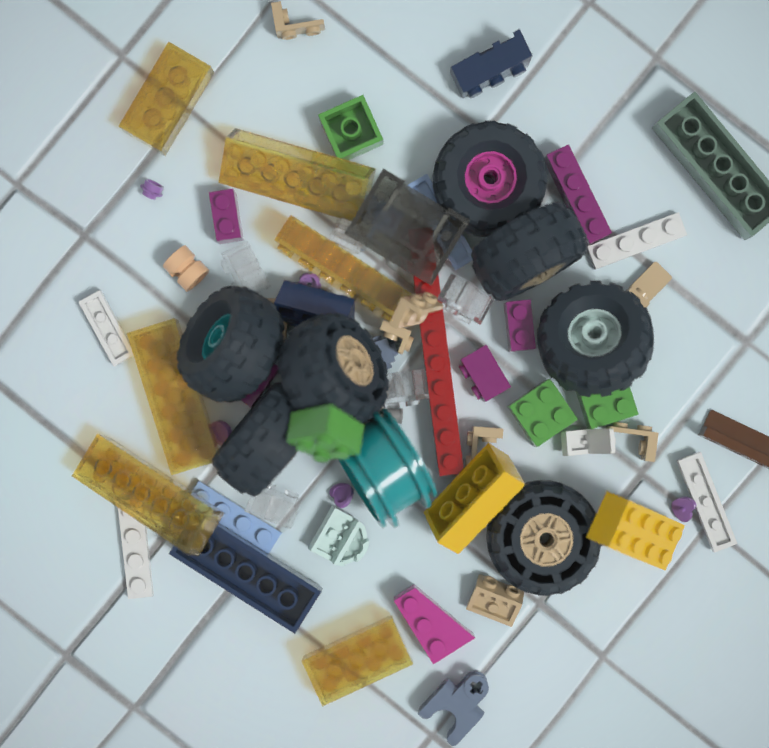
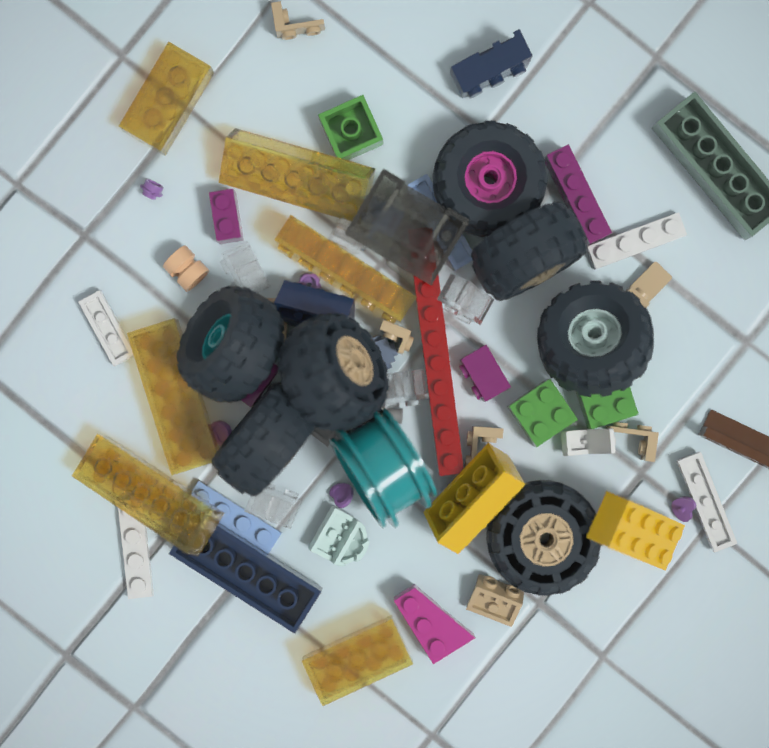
(325, 433): bright green brick -> none
(414, 309): tan bracket -> none
(460, 701): sand blue piece -> none
(519, 325): magenta brick -> none

